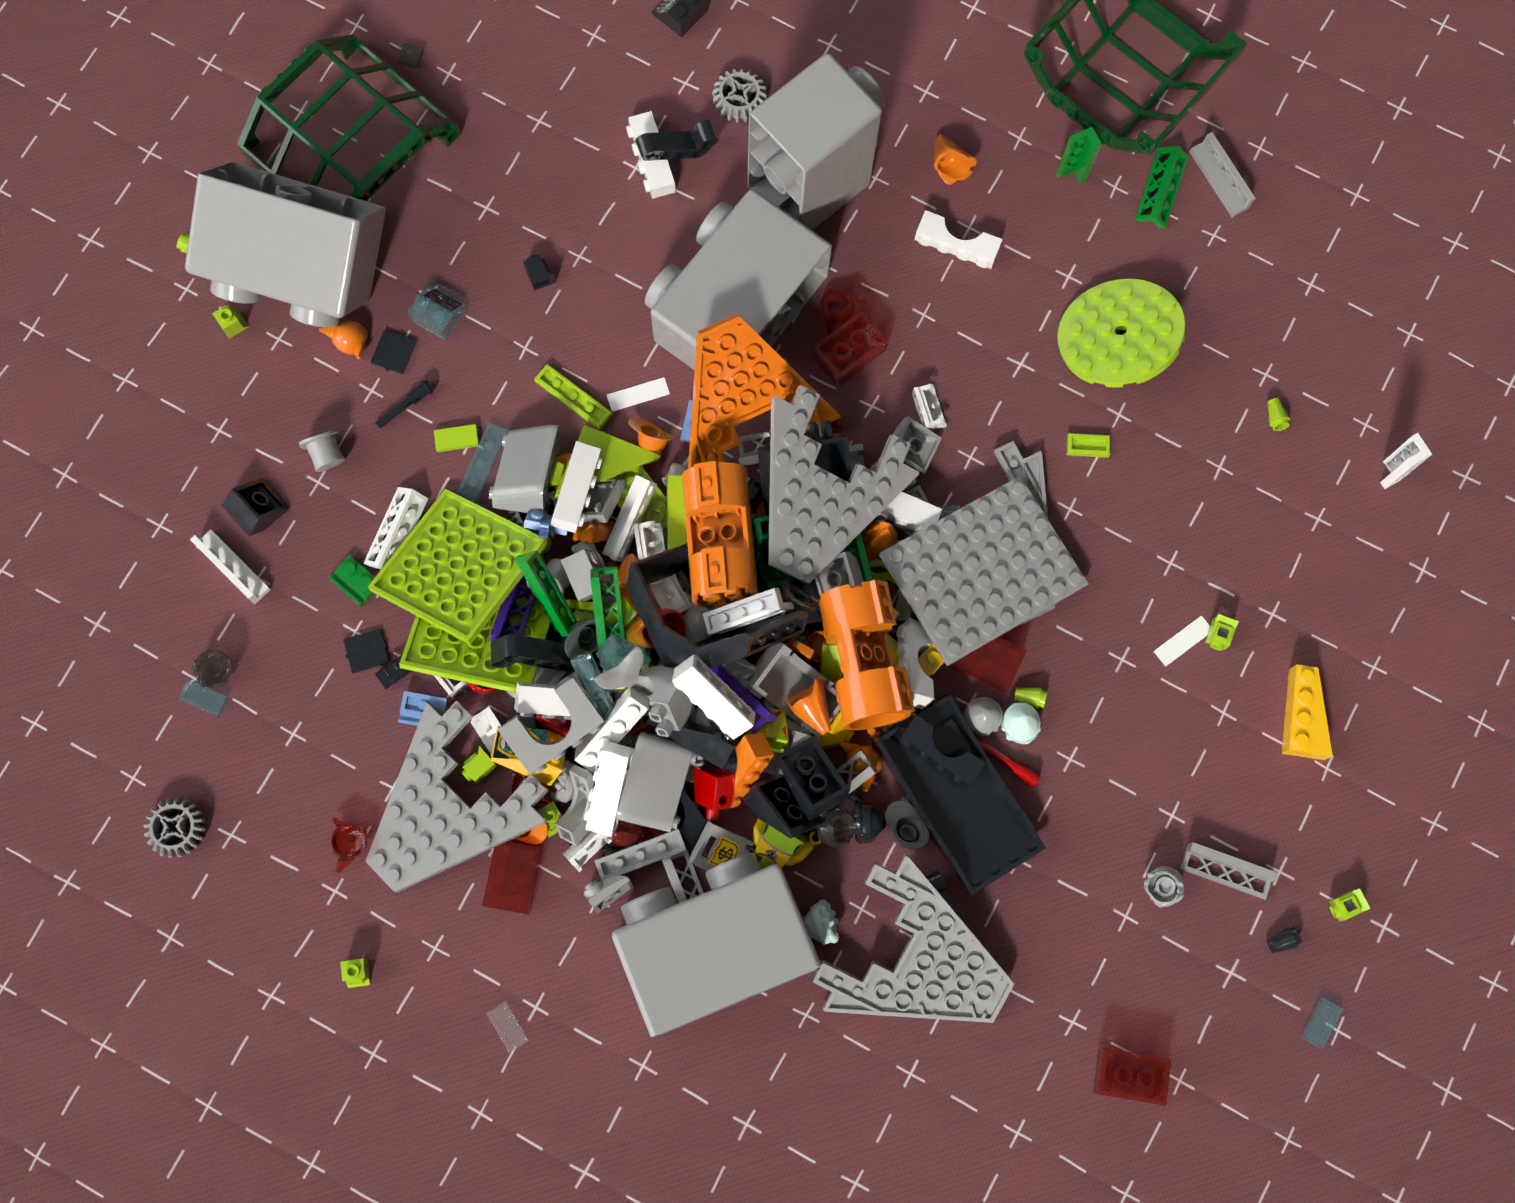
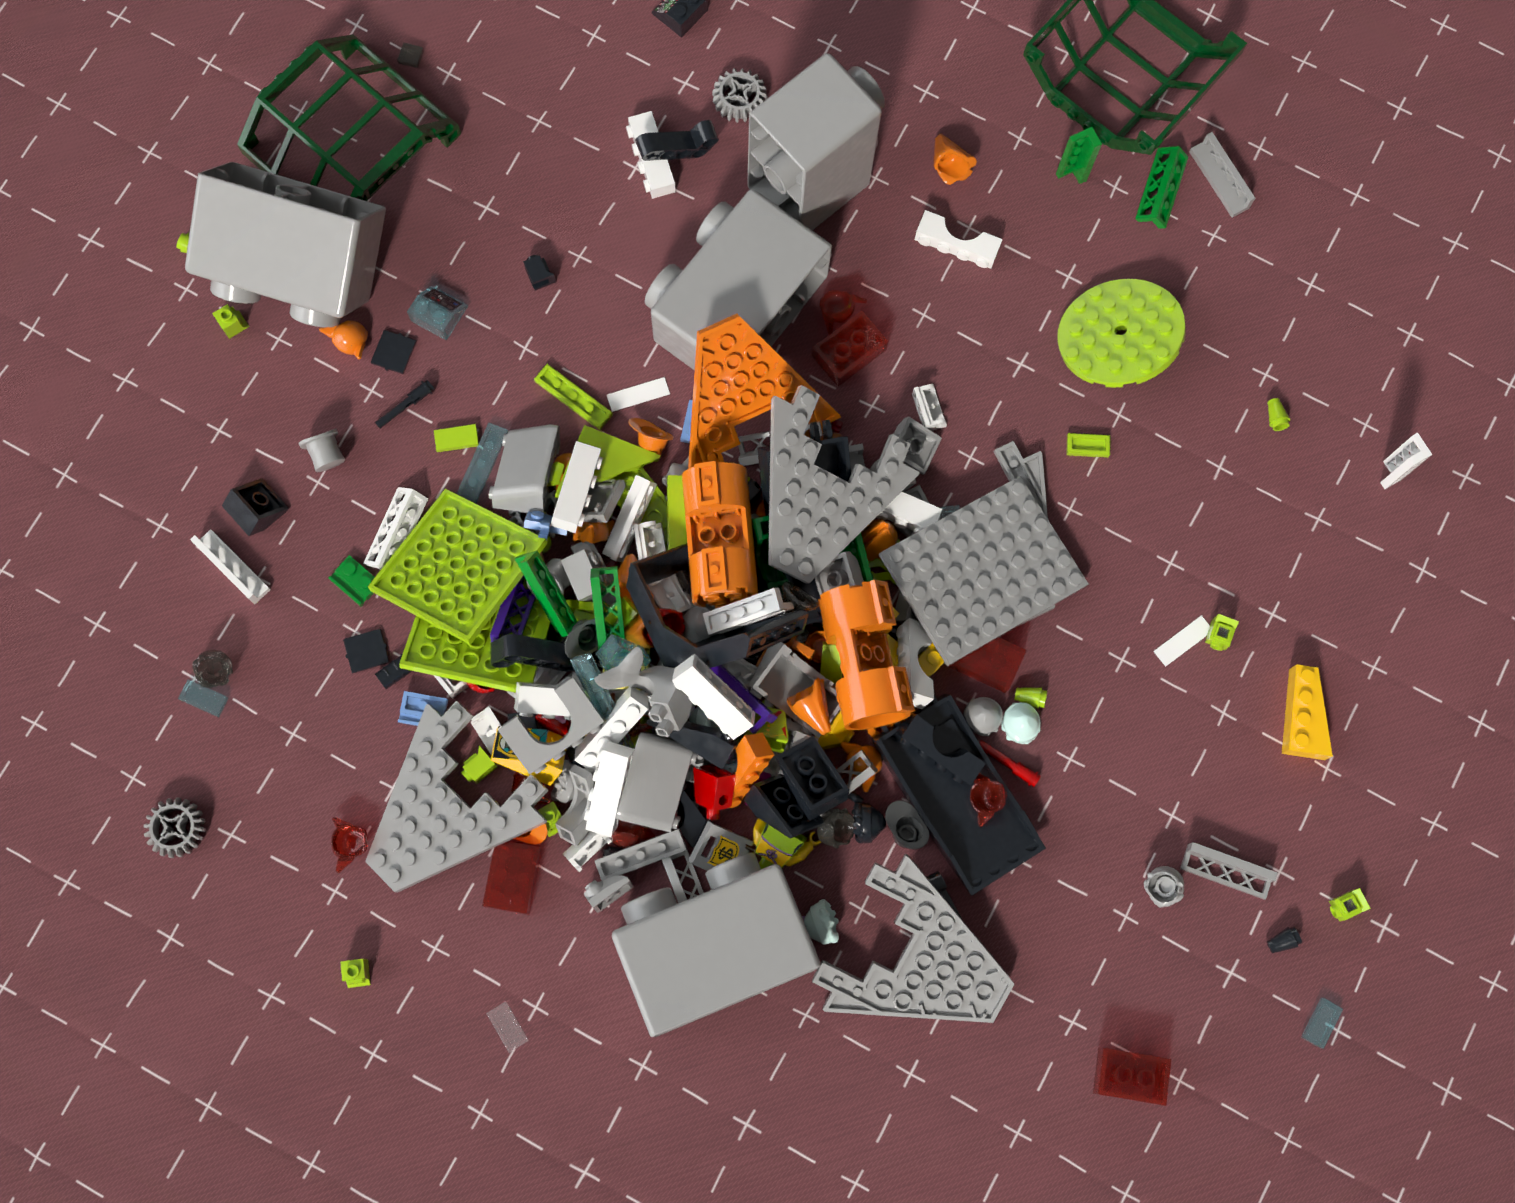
(987, 798): none -> clear red piece

